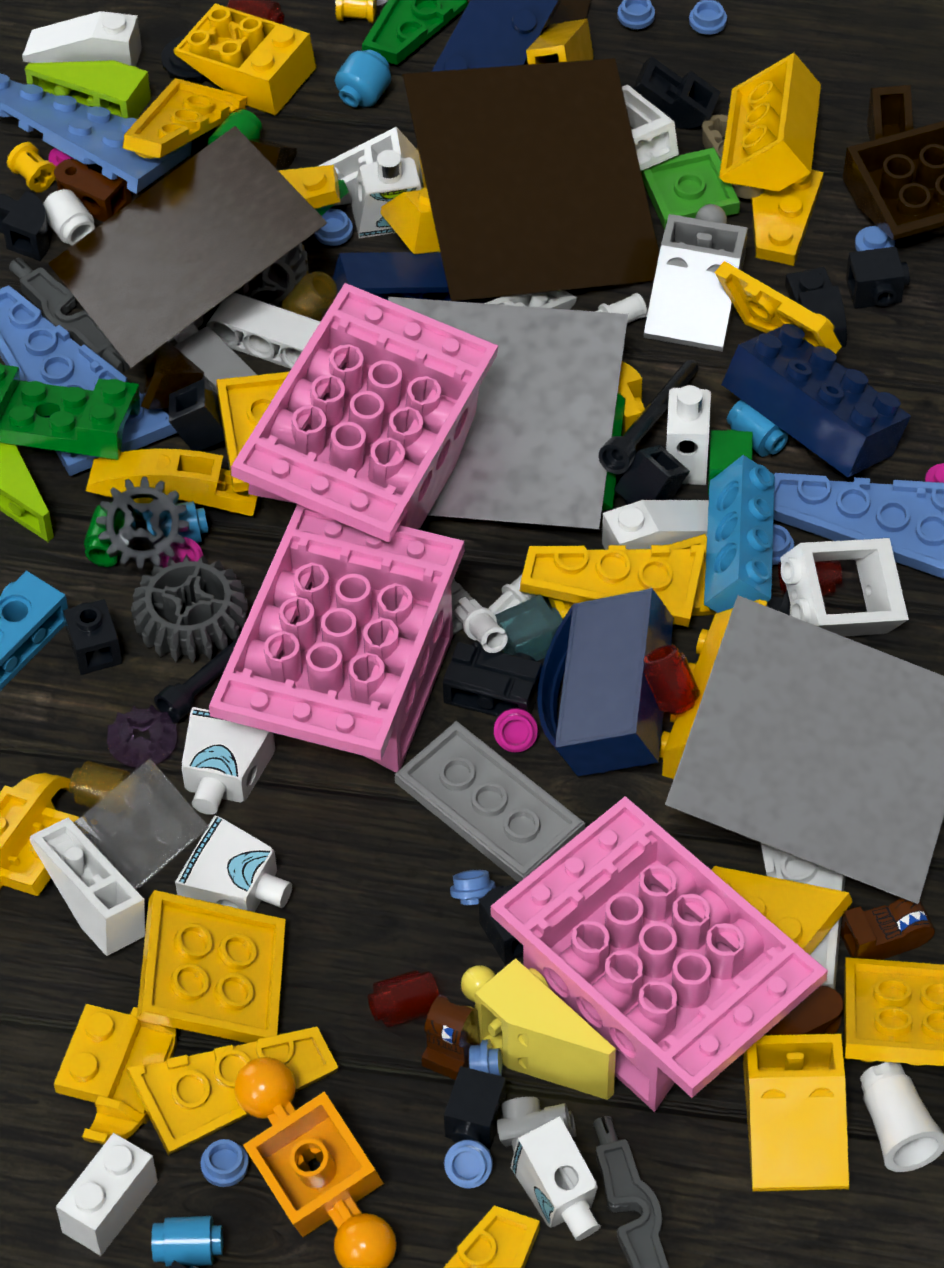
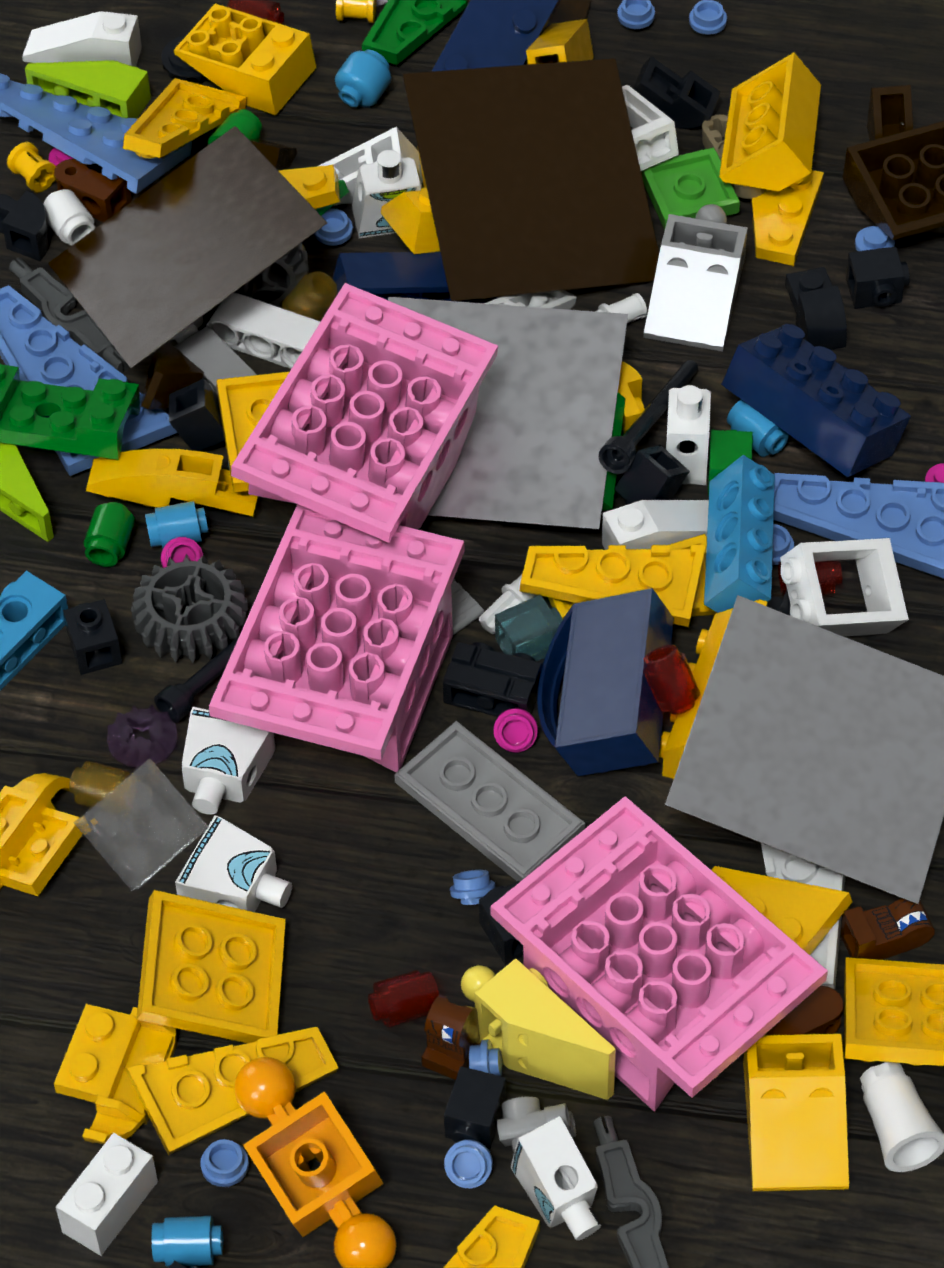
(91, 886): white slope -> none
(128, 537): black gear -> none
(481, 625): white axle -> none
(768, 309): yellow wing -> none

